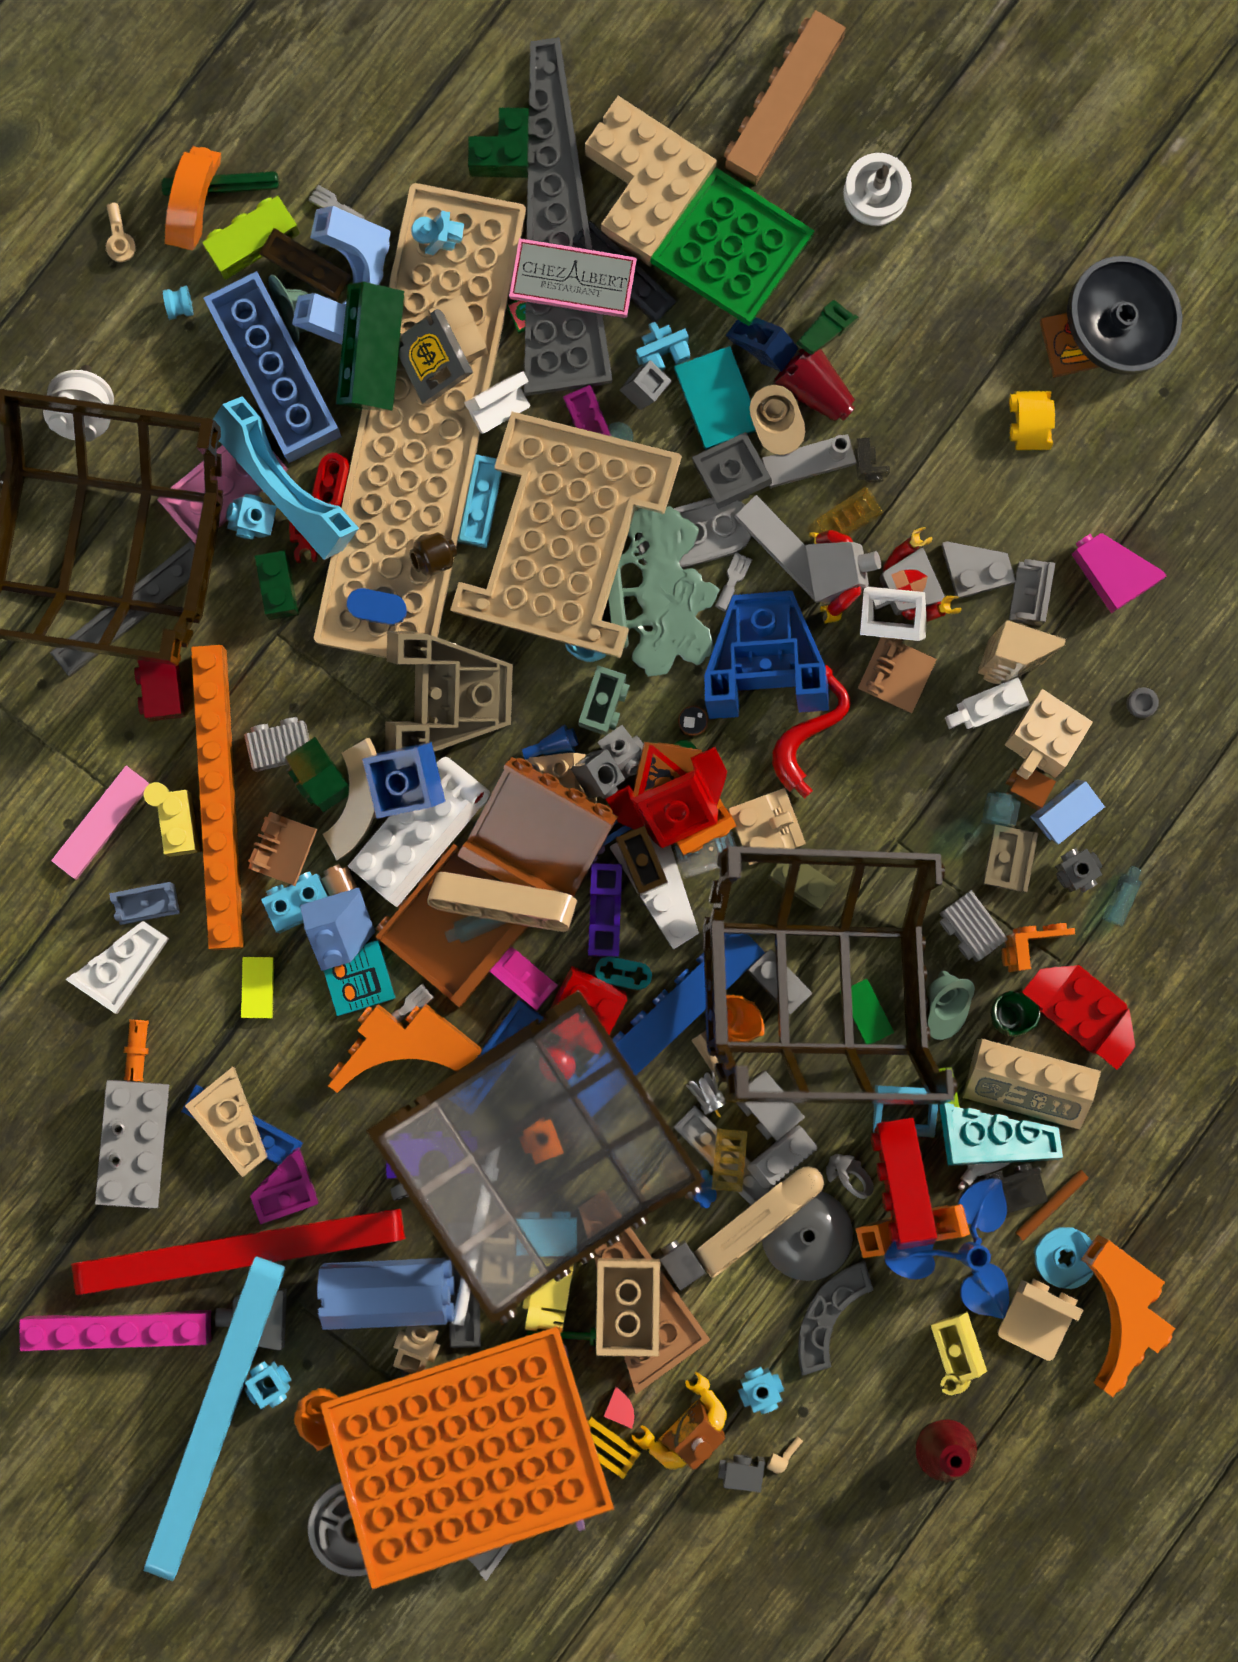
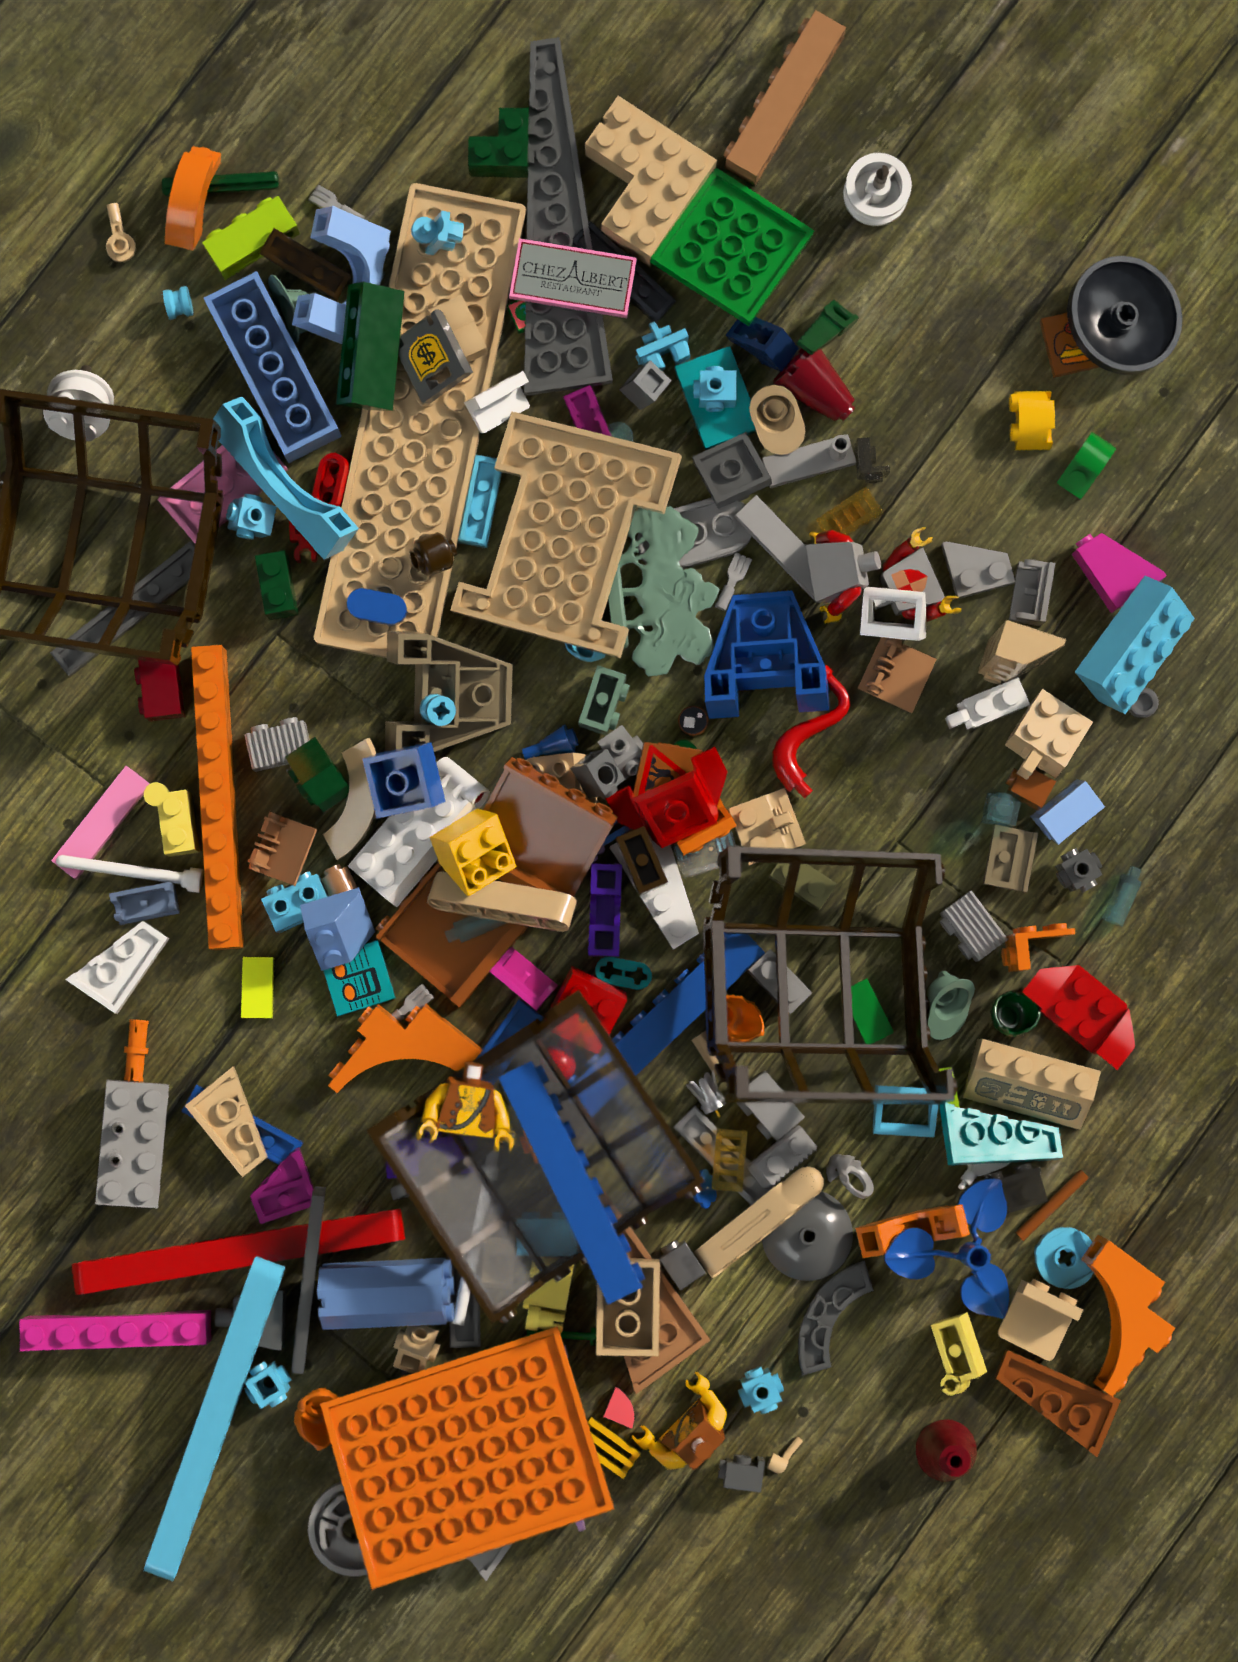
(188, 879): none -> white piece
(308, 1279): none -> dark grey tile
(431, 707): none -> medium azure wheel
(467, 1108): none -> torso
(473, 850): none -> yellow slope
(571, 1182): none -> blue brick
(719, 379): none -> medium azure brick
(904, 1183): red brick -> none
(1066, 1402): none -> dark orange wing
(1086, 465): none -> green brick
(1135, 644): none -> medium azure brick

